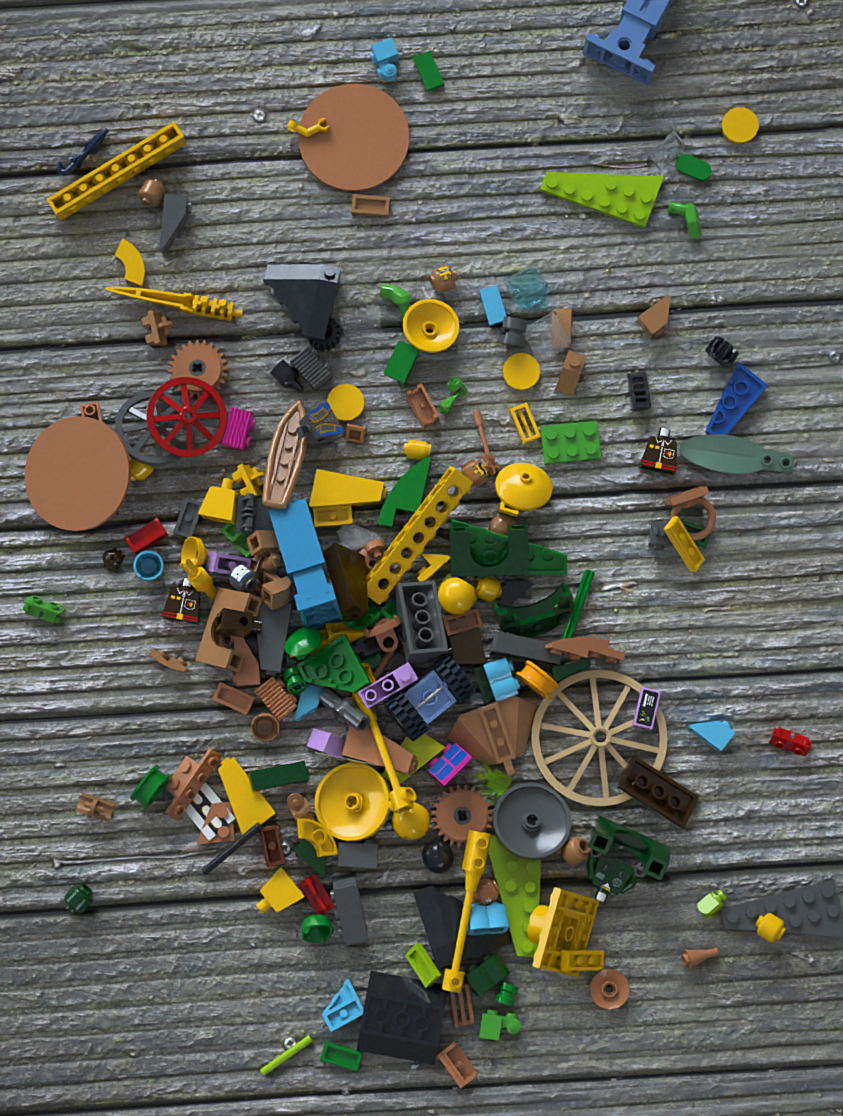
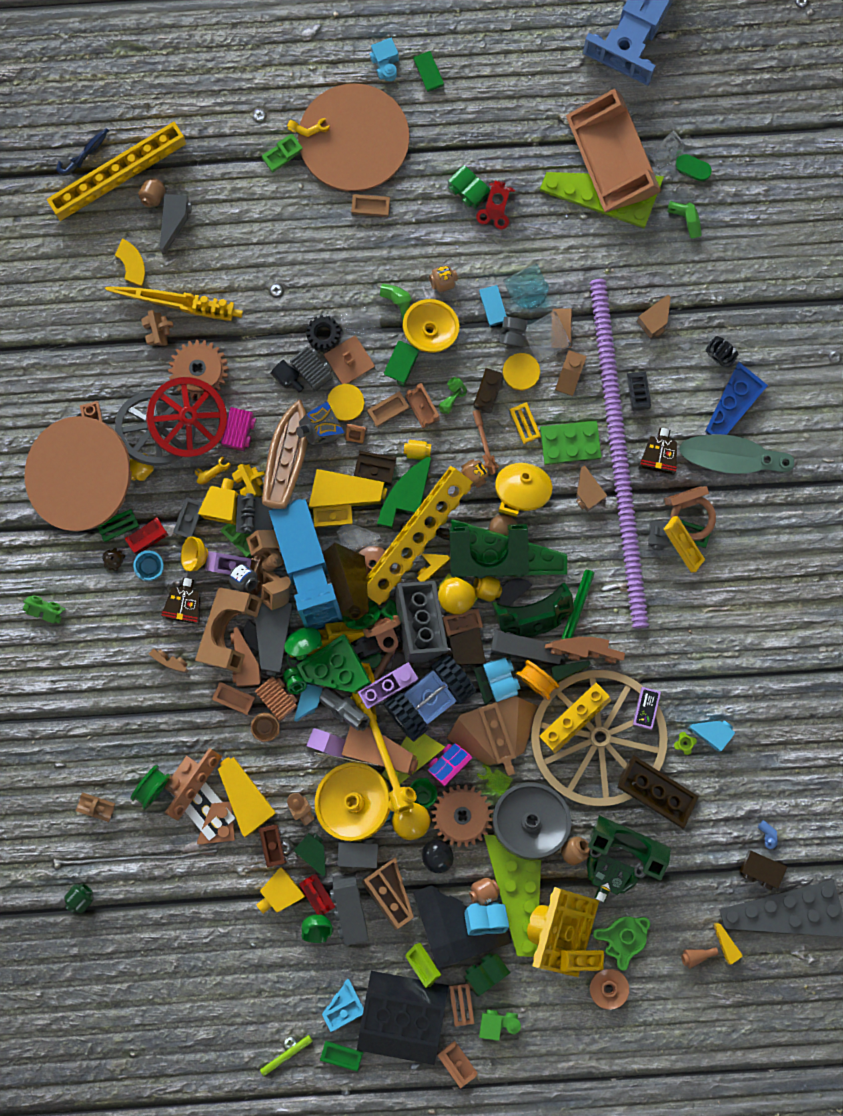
(124, 514): none -> green tile
(199, 578): yellow axle -> none
(206, 476): none -> yellow piece
(228, 623): dark brown torso -> none
(232, 848): black bar -> none
(278, 776): dark green tile -> none
(282, 153): none -> bright green slope
(307, 293): black slope -> none
(317, 836): yellow tile -> none
(349, 360): none -> nougat piece
(375, 467): none -> dark brown plate
(375, 548): nougat tile -> none
(388, 409): none -> medium nougat tile
(389, 894): none -> medium nougat wedge
(425, 792): none -> green hair
(469, 187): none -> green brick
(474, 866): yellow bar -> none
(488, 390): none -> dark brown brick
(493, 210): none -> red piece
(506, 993): green wheel -> none
(575, 718): none -> yellow brick
(589, 491): none -> medium nougat slope
(613, 152): none -> nougat slope
(618, 453): none -> lavender piece
(625, 938): none -> bright green tile
(683, 737): none -> lime plate
(711, 904): lime arm -> none
(728, 947): none -> yellow slope
(740, 125): yellow tile -> none
(762, 869): none -> dark brown brick
(770, 927): yellow head -> none
(771, 836): none -> medium blue arm
(798, 745): red hinge -> none

